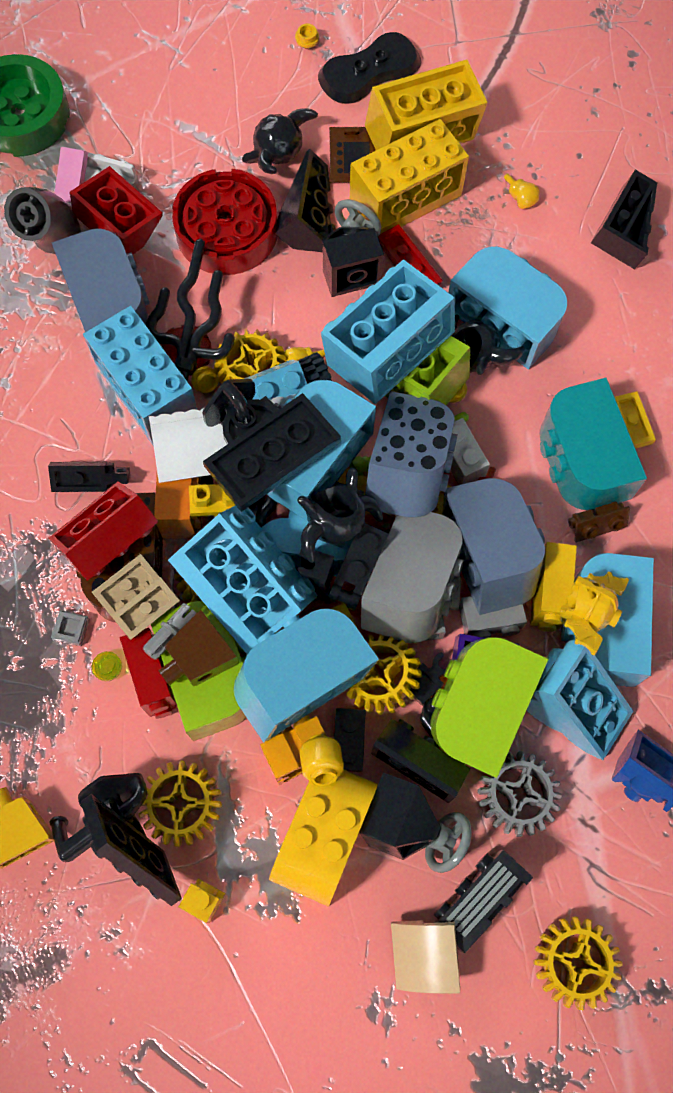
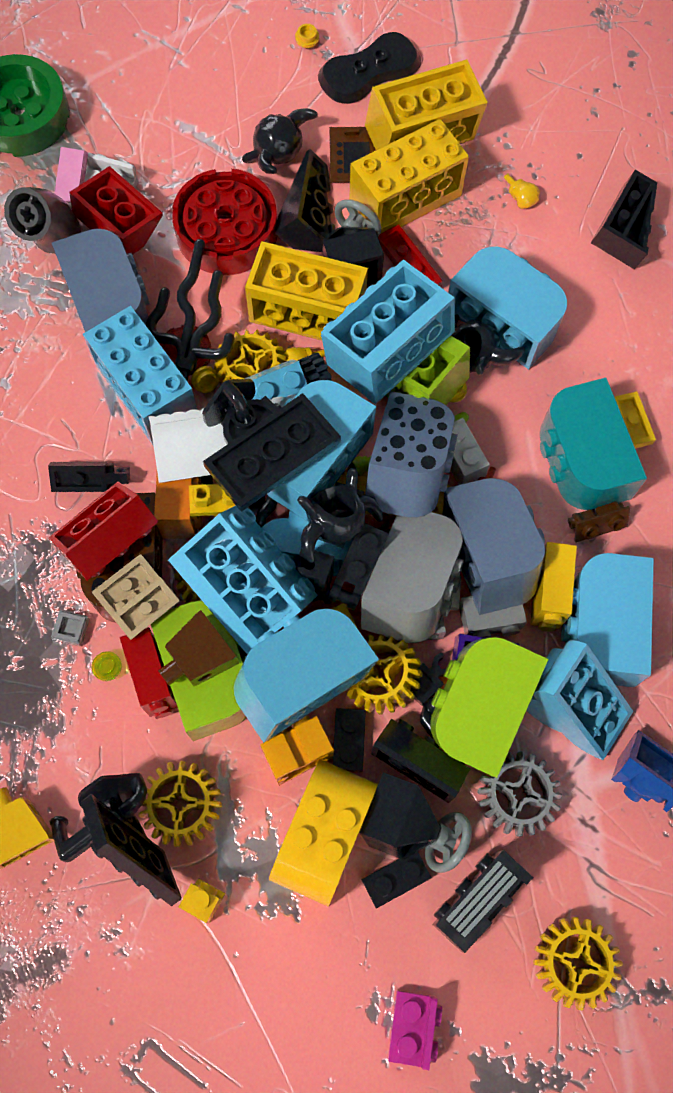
(156, 645): light grey axle -> none
(300, 289): none -> yellow brick
(321, 760): yellow head -> none
(396, 879): none -> black plate
(413, 1029): none -> dark pink bracket
(425, 957): tan slope -> none
(593, 608): yellow helmet -> none

